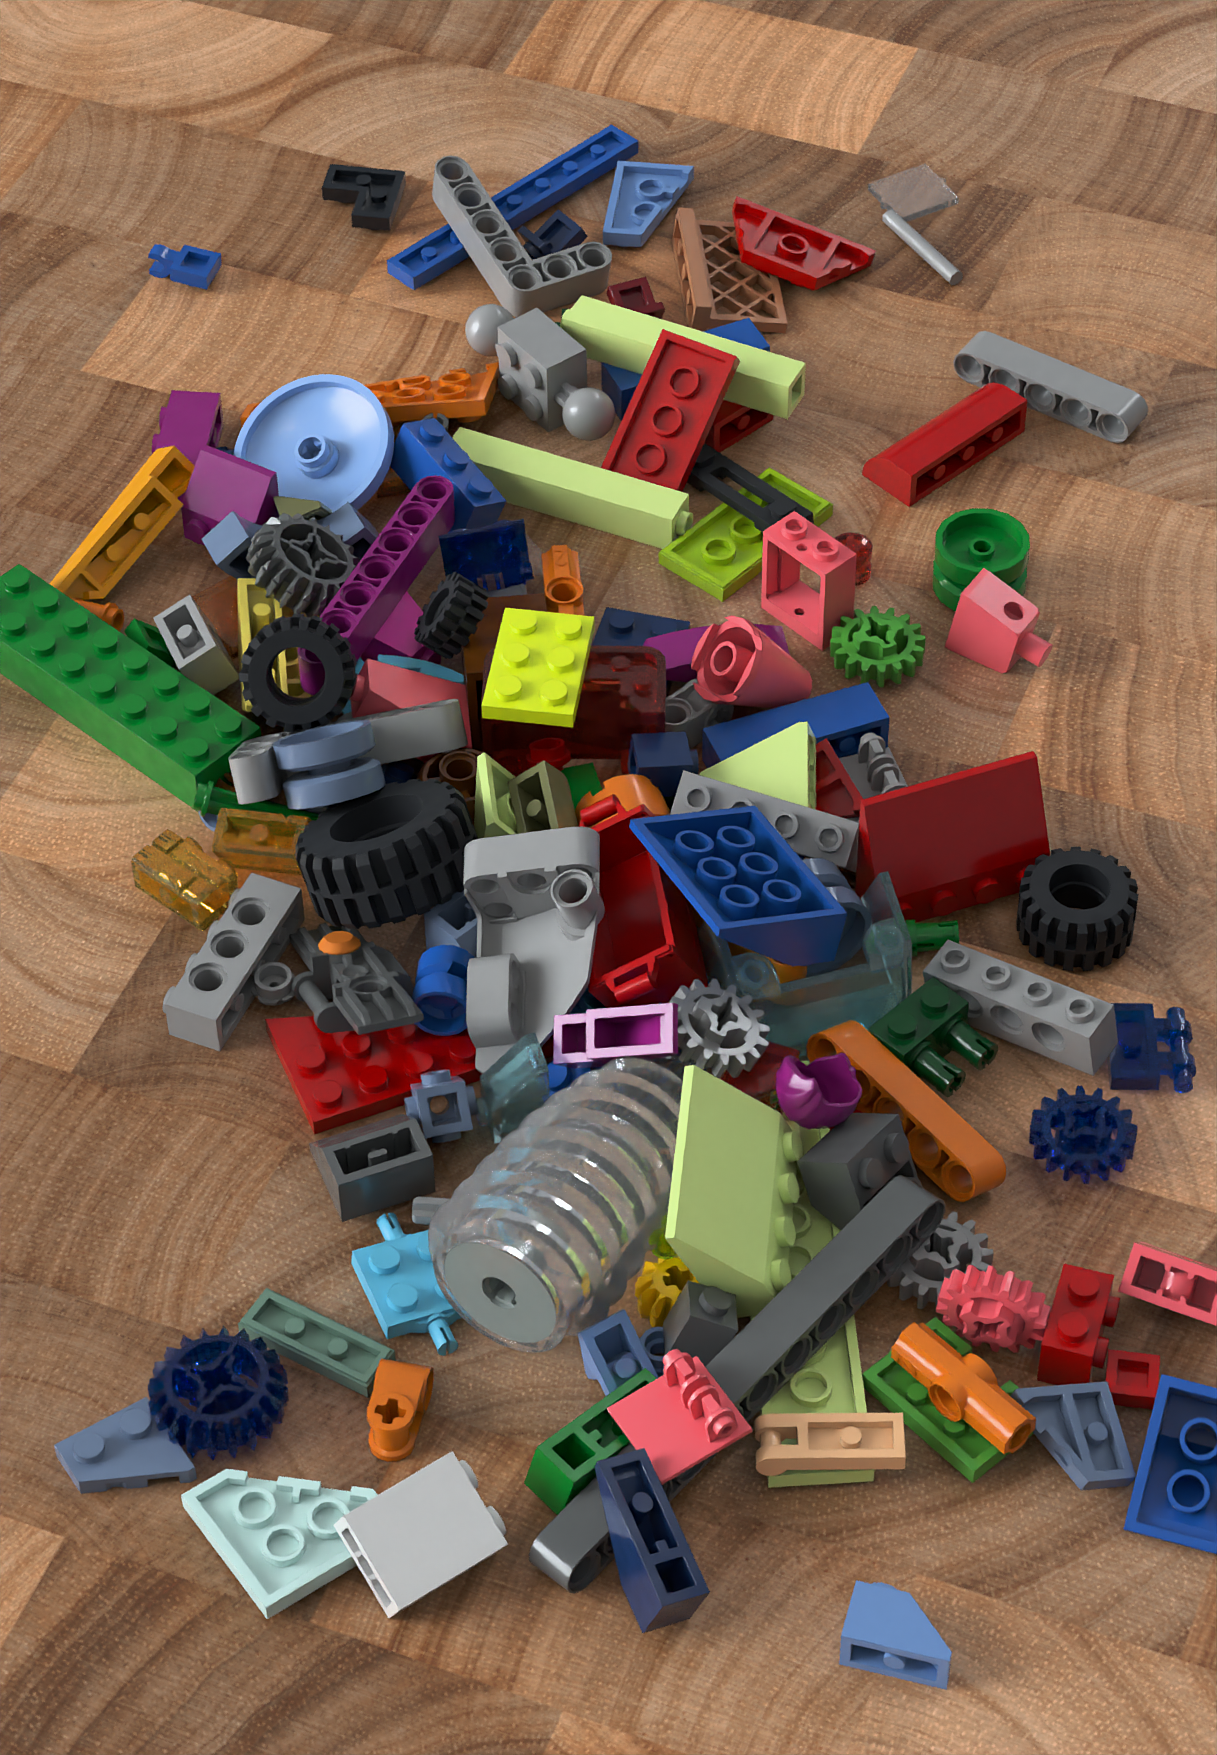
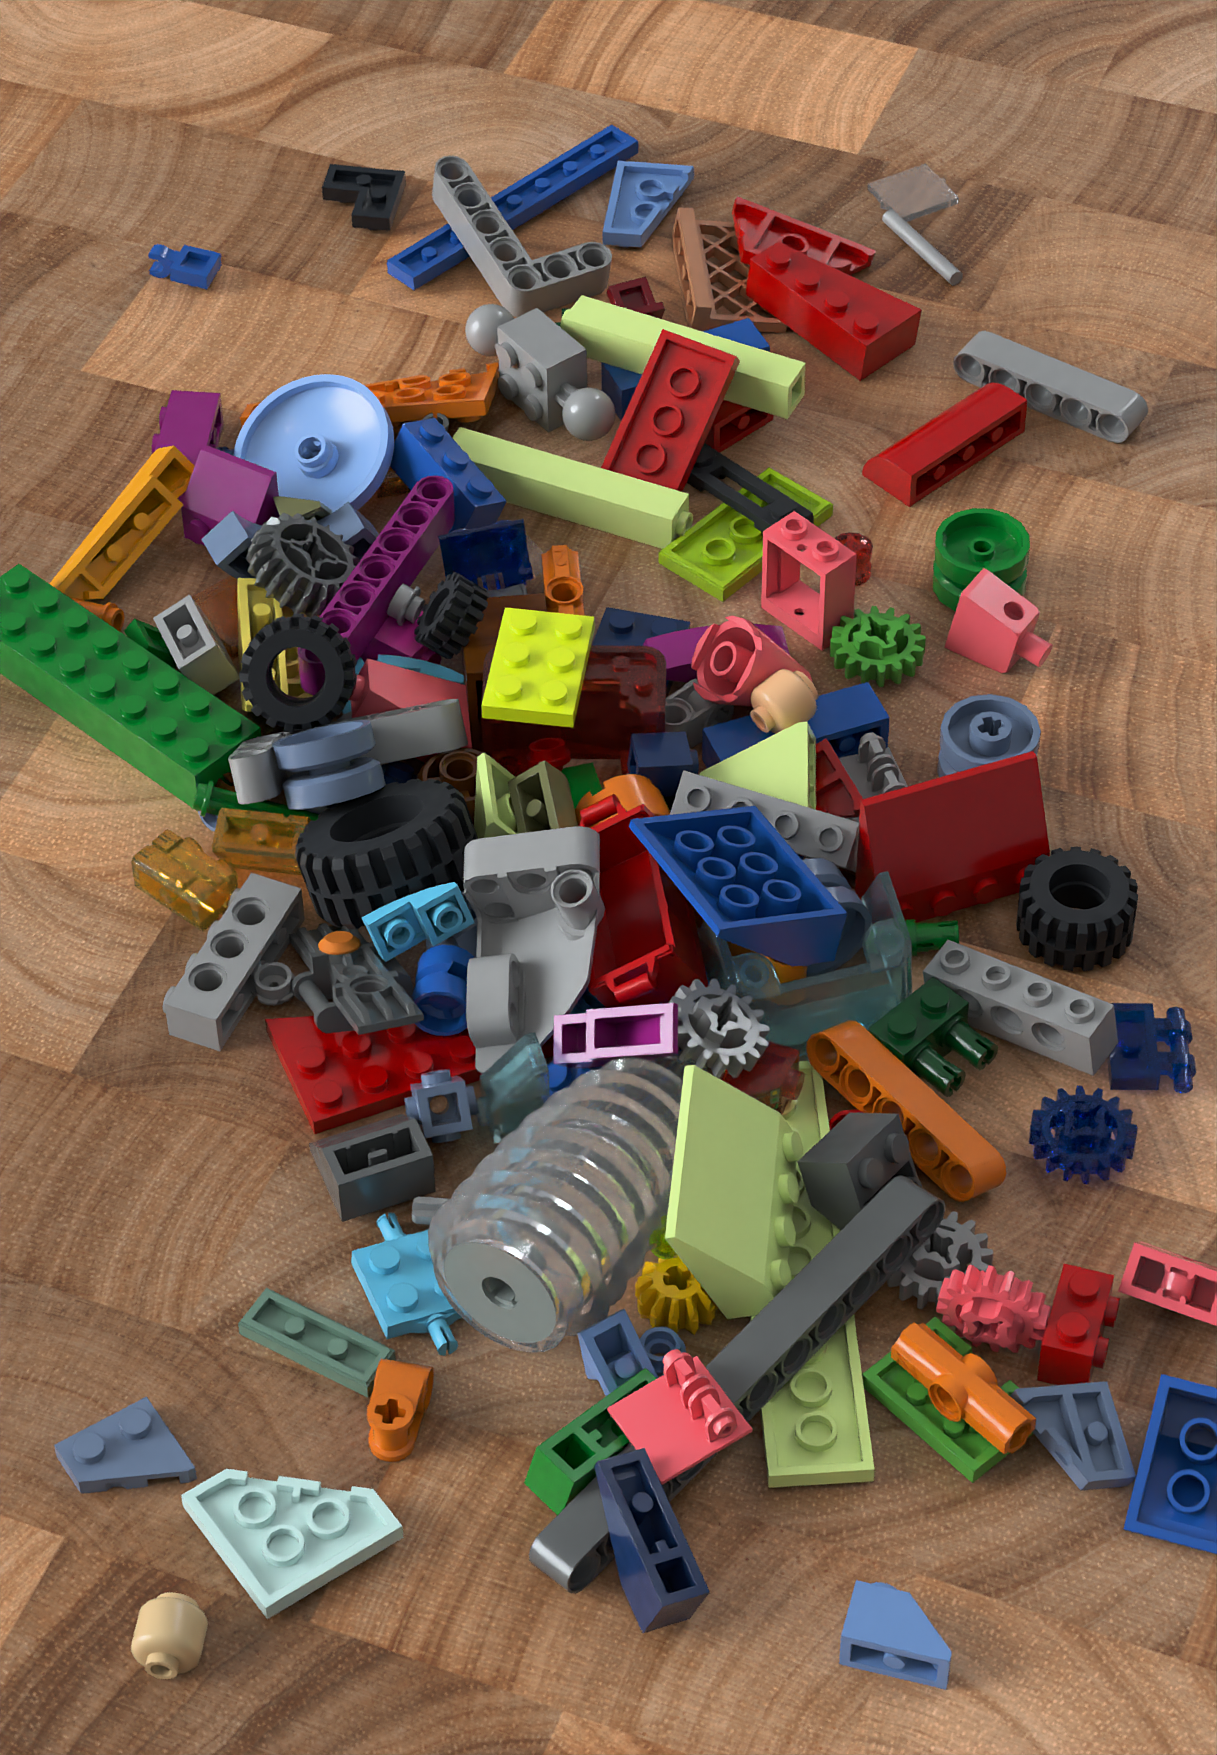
(170, 1635): none -> tan head
(227, 1407): clear blue gear -> none
(406, 604): none -> light grey plate
(420, 916): none -> medium azure slope
(422, 1533): white brick -> none
(553, 236): dark blue bracket -> none
(701, 1322): dark grey brick -> none
(783, 701): none -> light nougat head
(818, 1093): magenta hair -> none
(829, 1442): light nougat plate -> none
(832, 310): none -> red wedge
(984, 732): none -> sand blue wheel
(1132, 1378): red plate -> none

